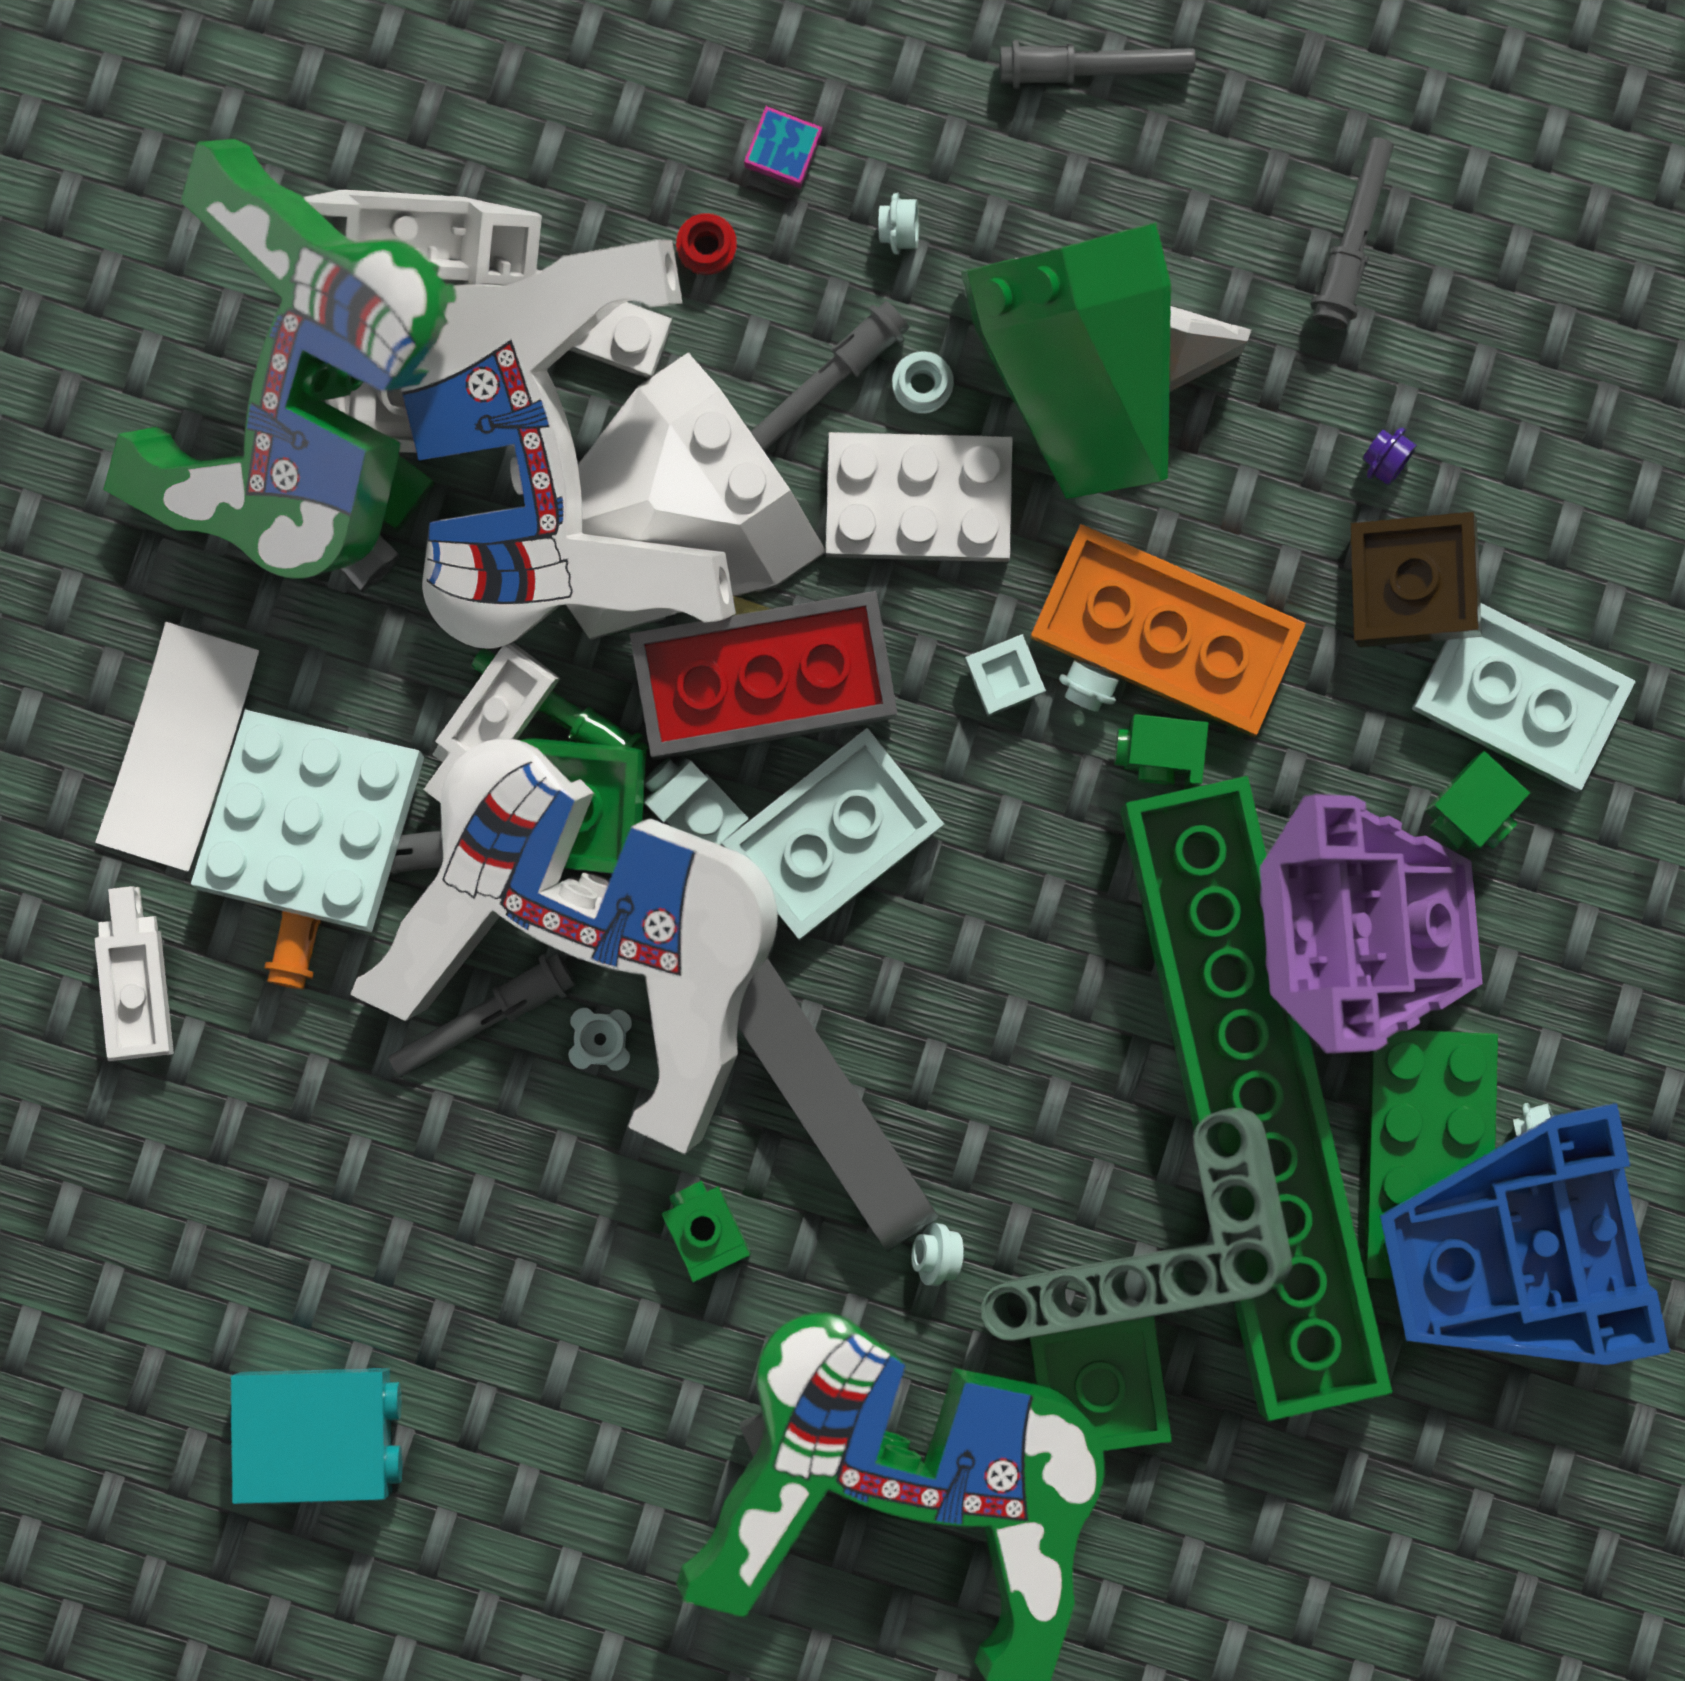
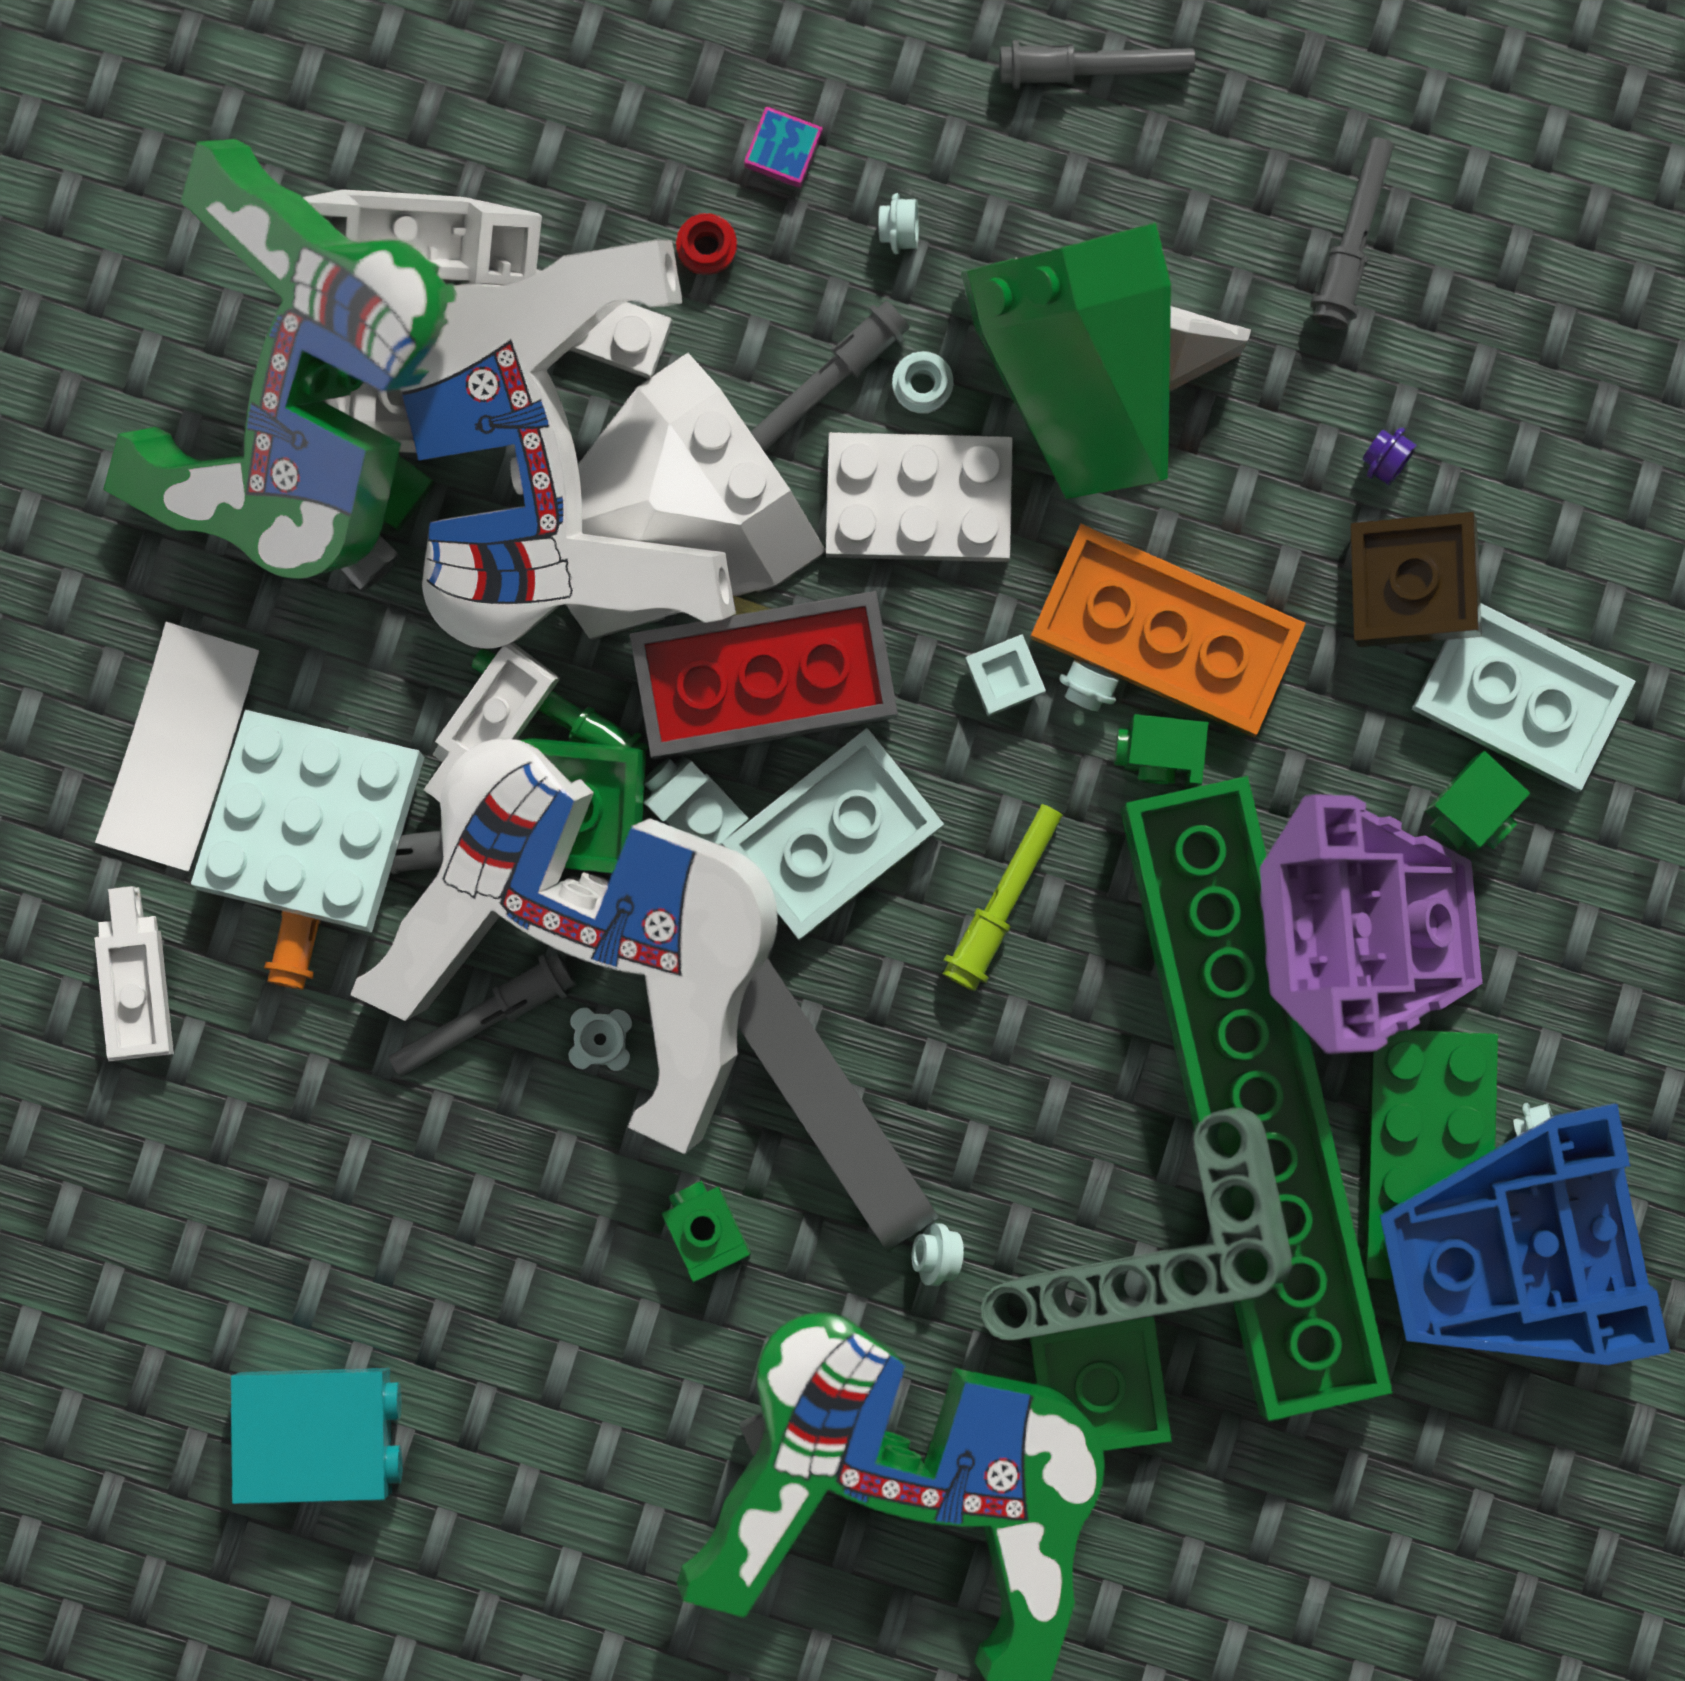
(990, 925): none -> lime pin

